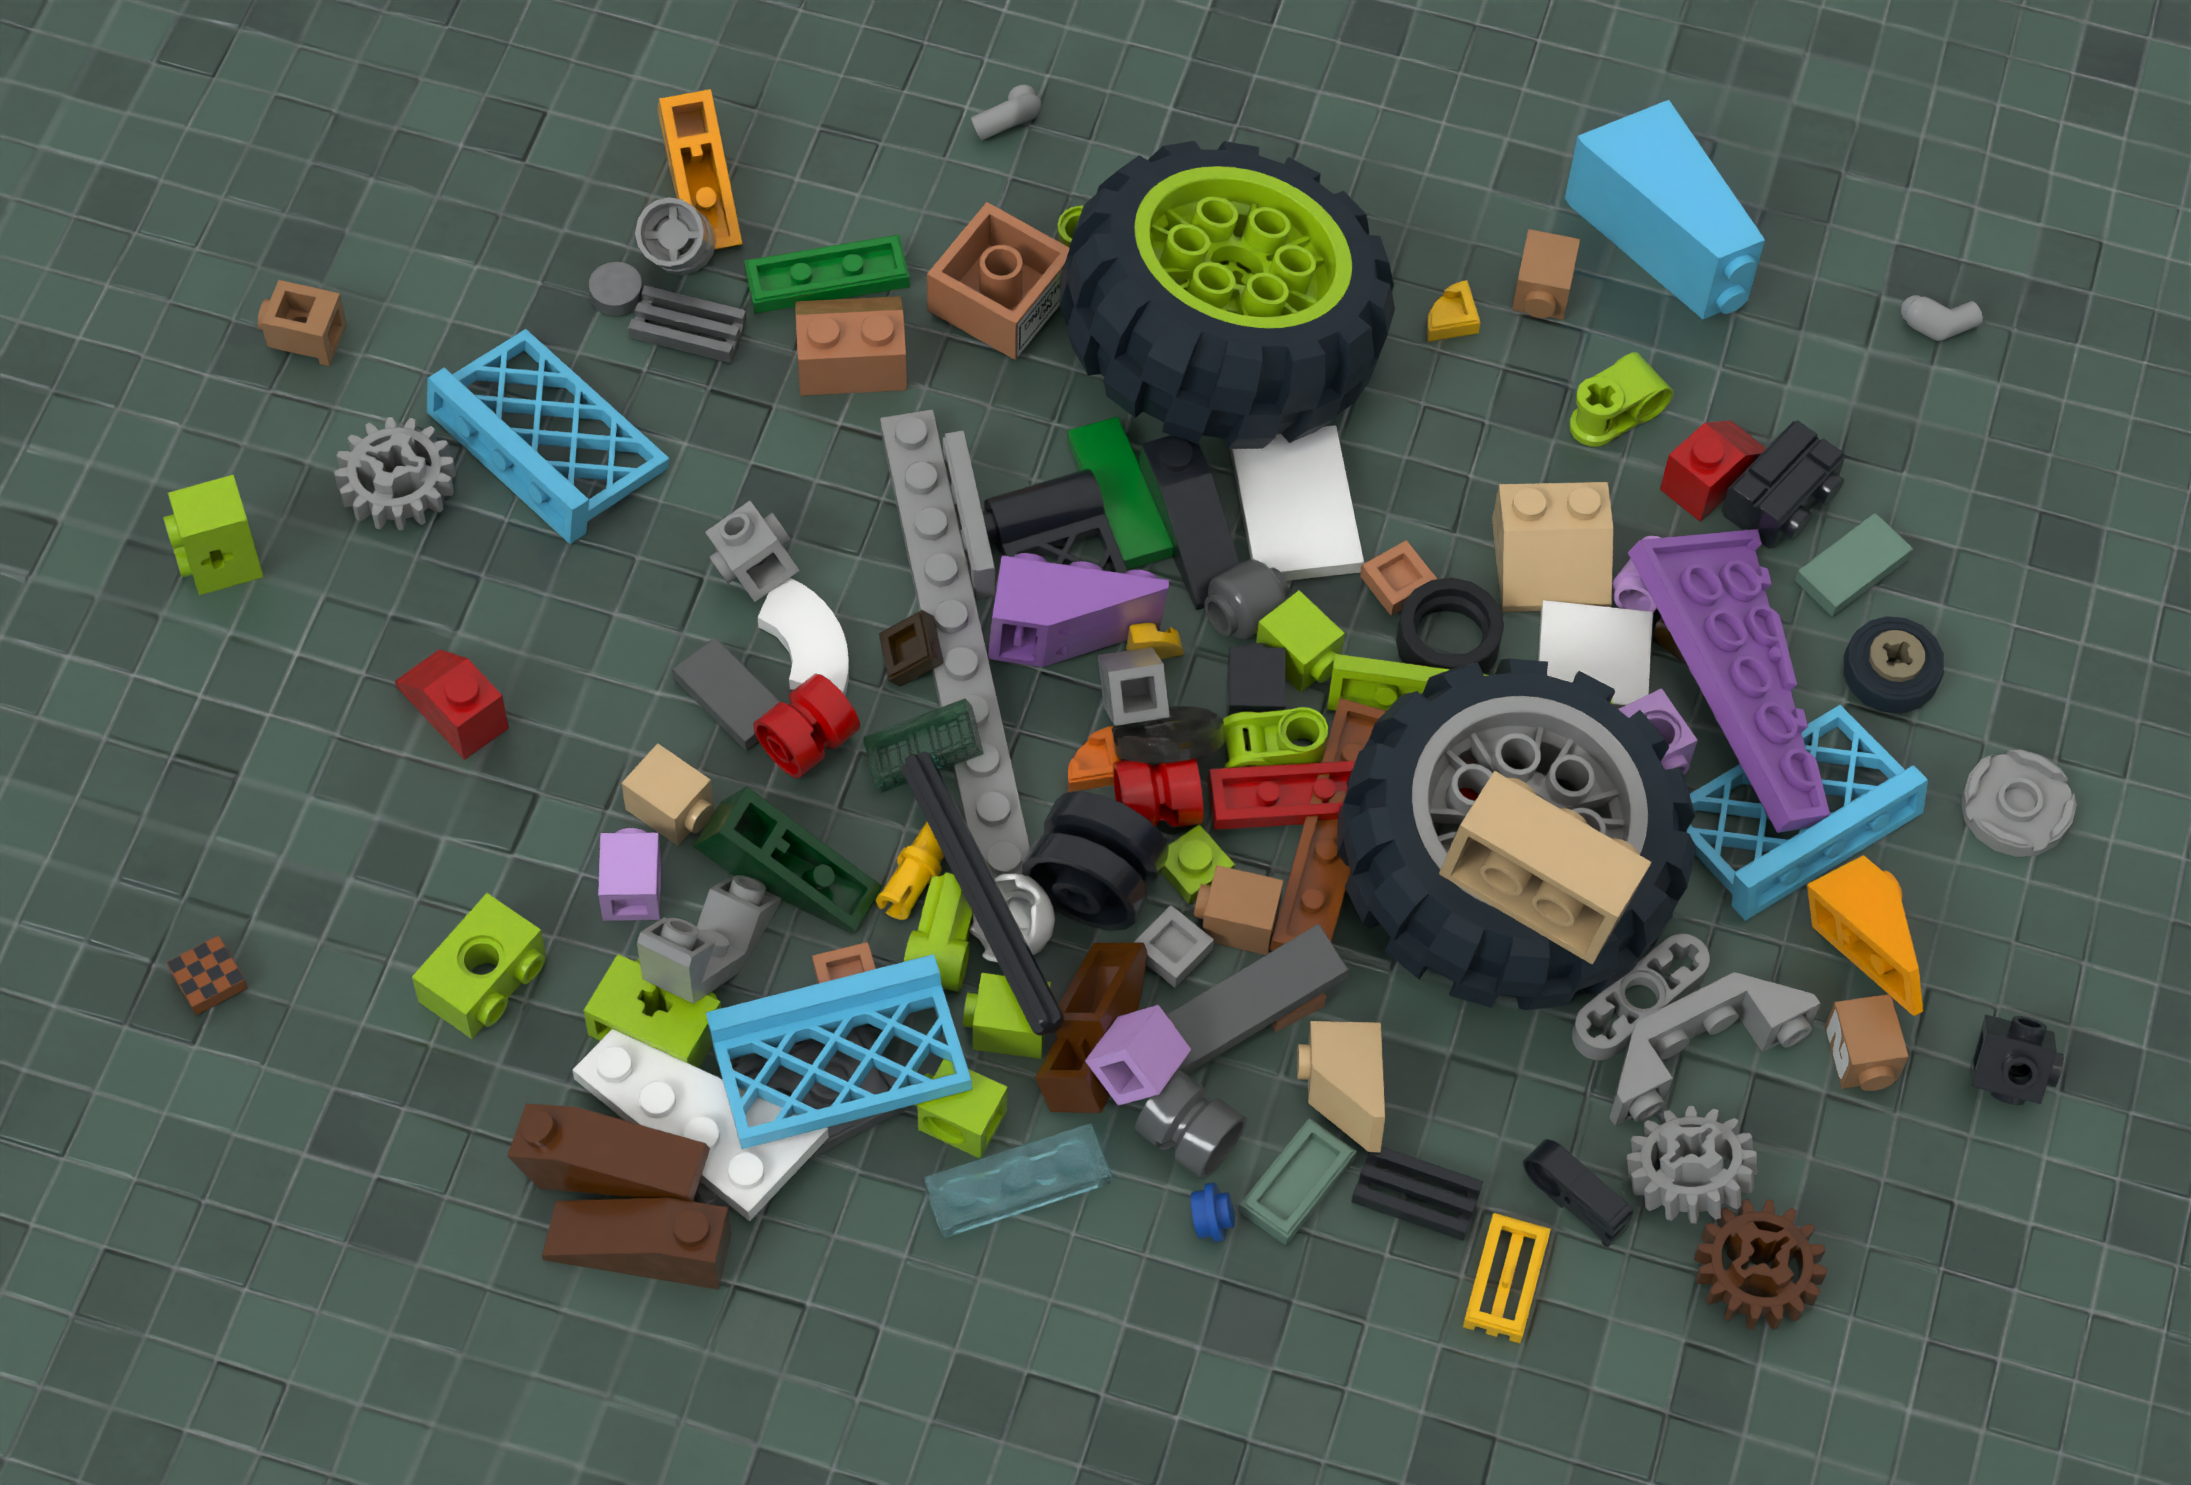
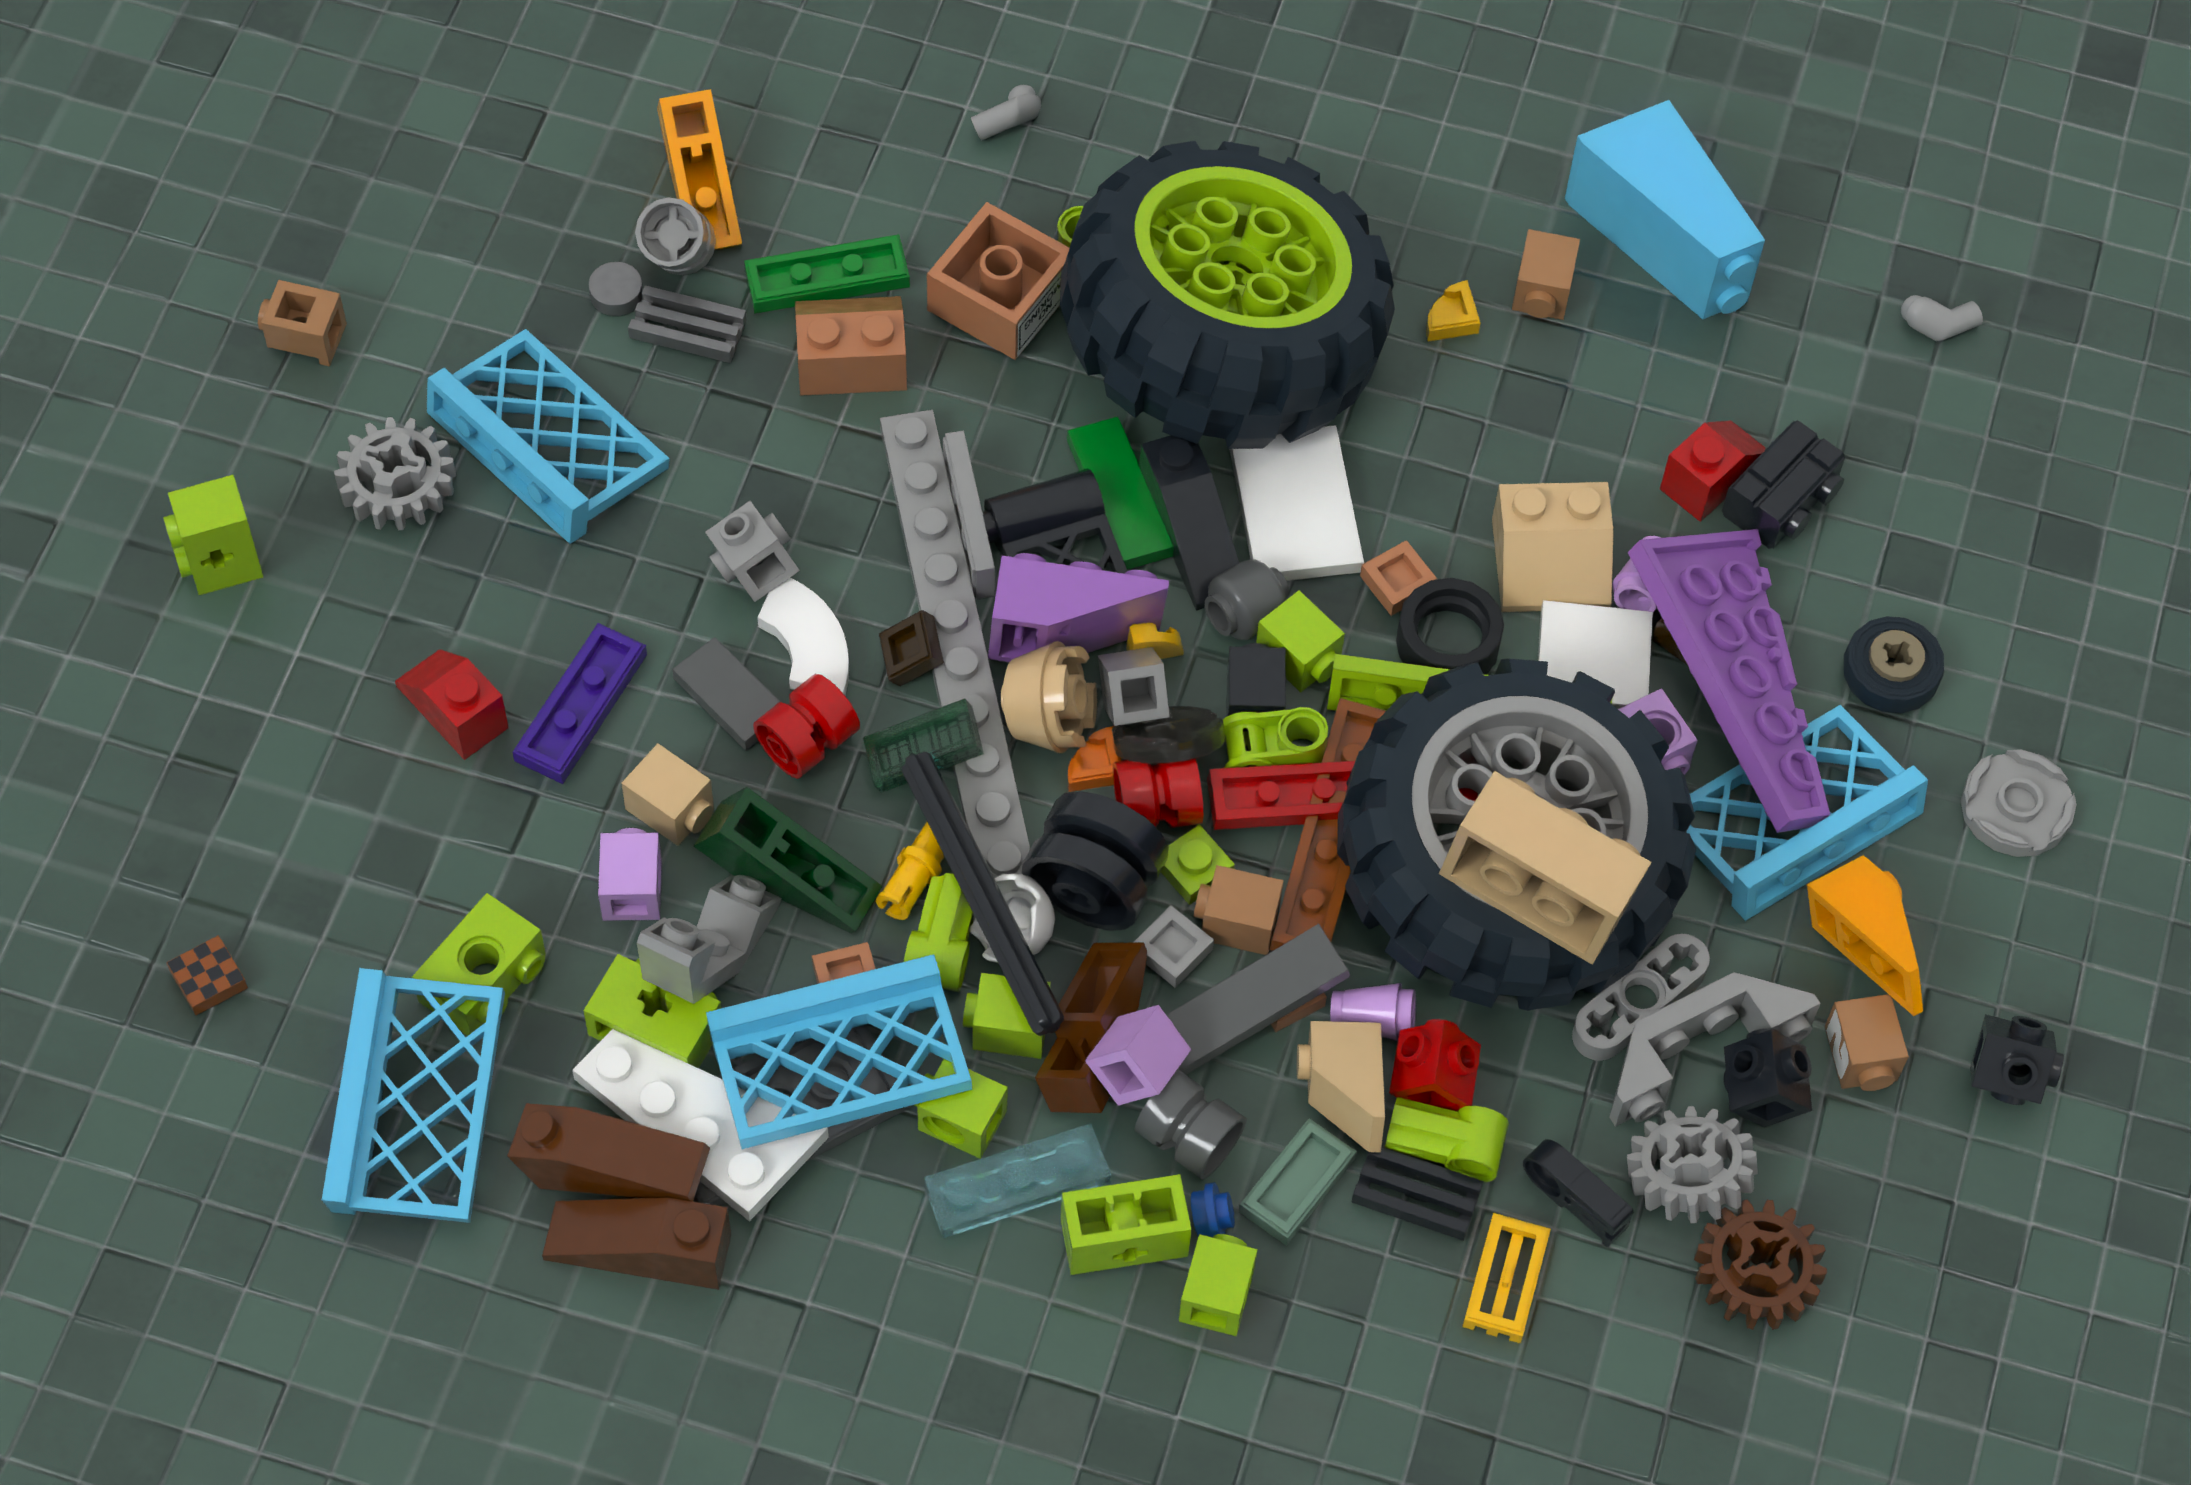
(362, 1090): none -> medium azure fence
(579, 703): none -> dark purple tile
(1049, 698): none -> tan cone
(1125, 1224): none -> lime brick
(1218, 1283): none -> lime brick
(1378, 1004): none -> lavender cone
(1436, 1065): none -> red brick
(1463, 1140): none -> lime piece
(1618, 401): lime piece -> none
(1767, 1077): none -> black brick
(1853, 564): sand green tile -> none

